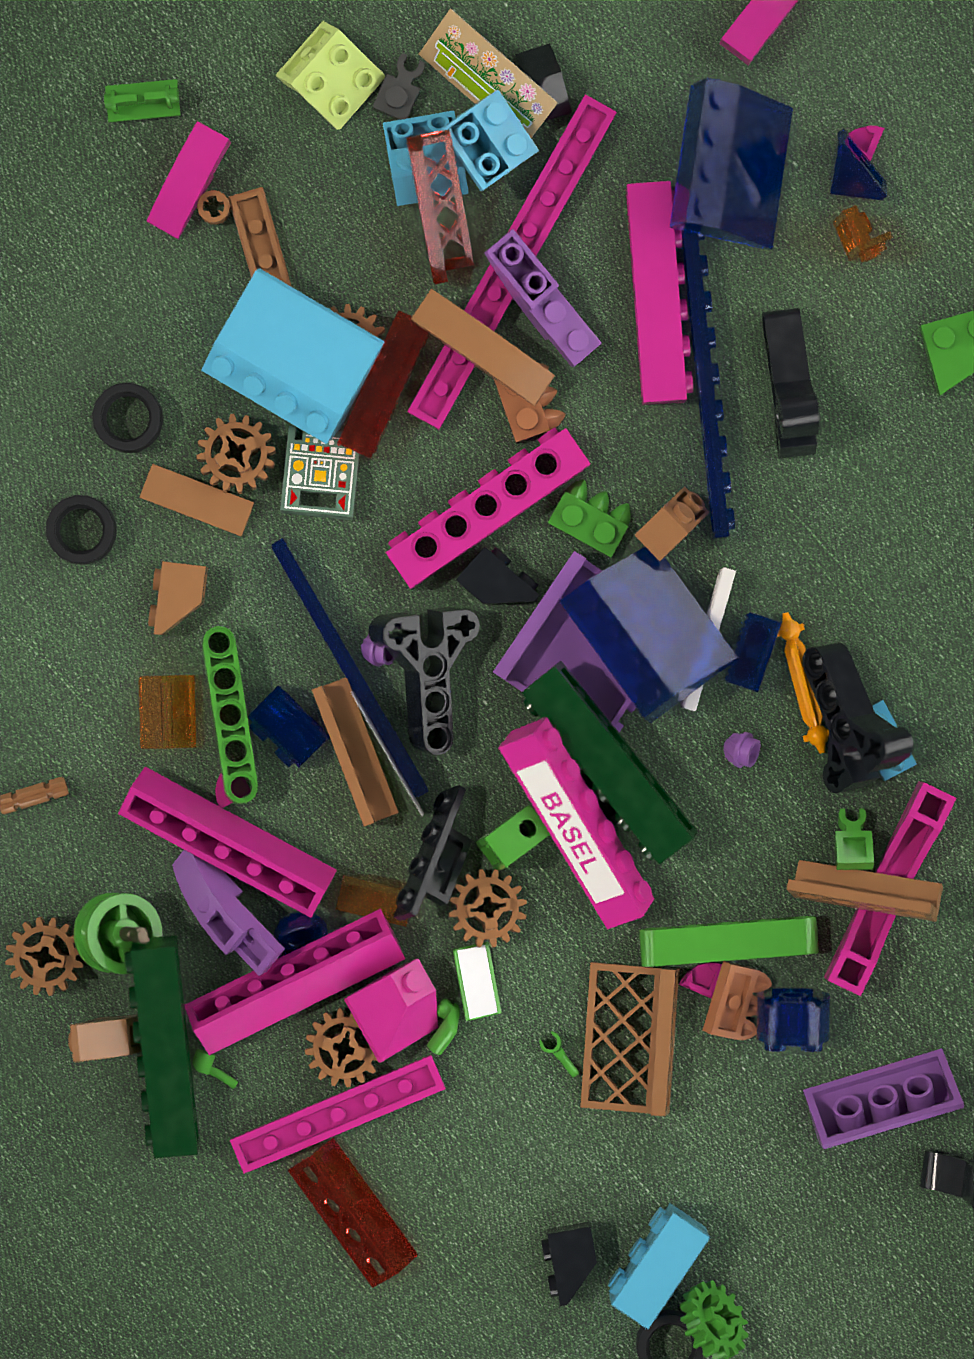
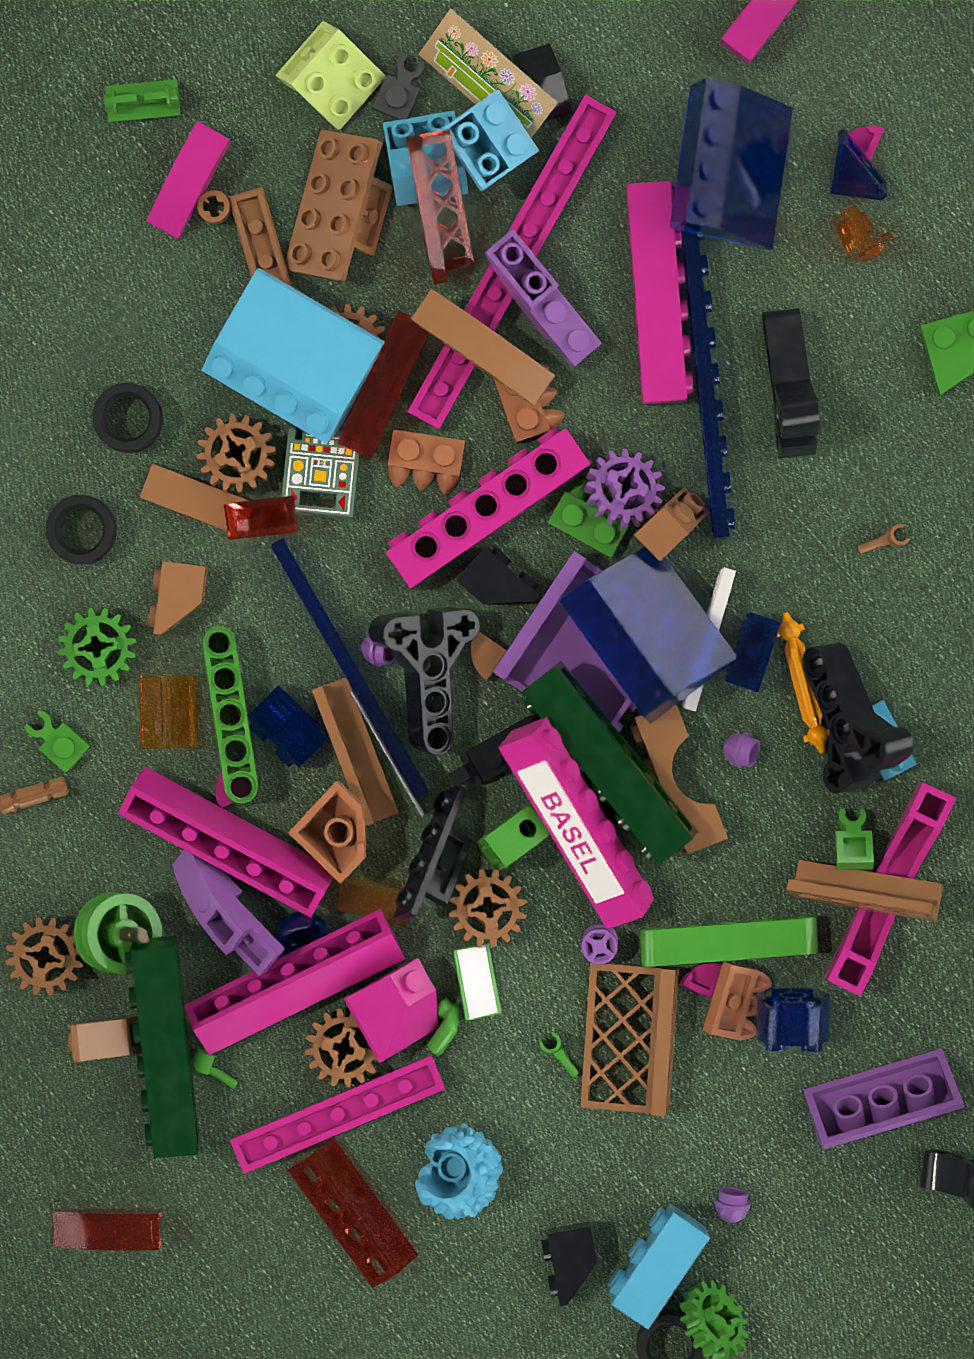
(61, 745): none -> bright green plate
(94, 630): none -> bright green gear
(107, 1229): none -> clear red slope
(261, 517): none -> clear red slope
(334, 832): none -> nougat slope
(339, 207): none -> medium nougat bracket
(425, 457): none -> nougat plate
(460, 1172): none -> medium azure hair
(485, 759): none -> black hinge
(486, 655): none -> medium nougat tile
(596, 949): none -> medium lavender wheel
(609, 482): none -> medium lavender gear
(661, 742): none -> medium nougat arch
(732, 1204): none -> medium lavender plate
(887, 539): none -> medium nougat hand

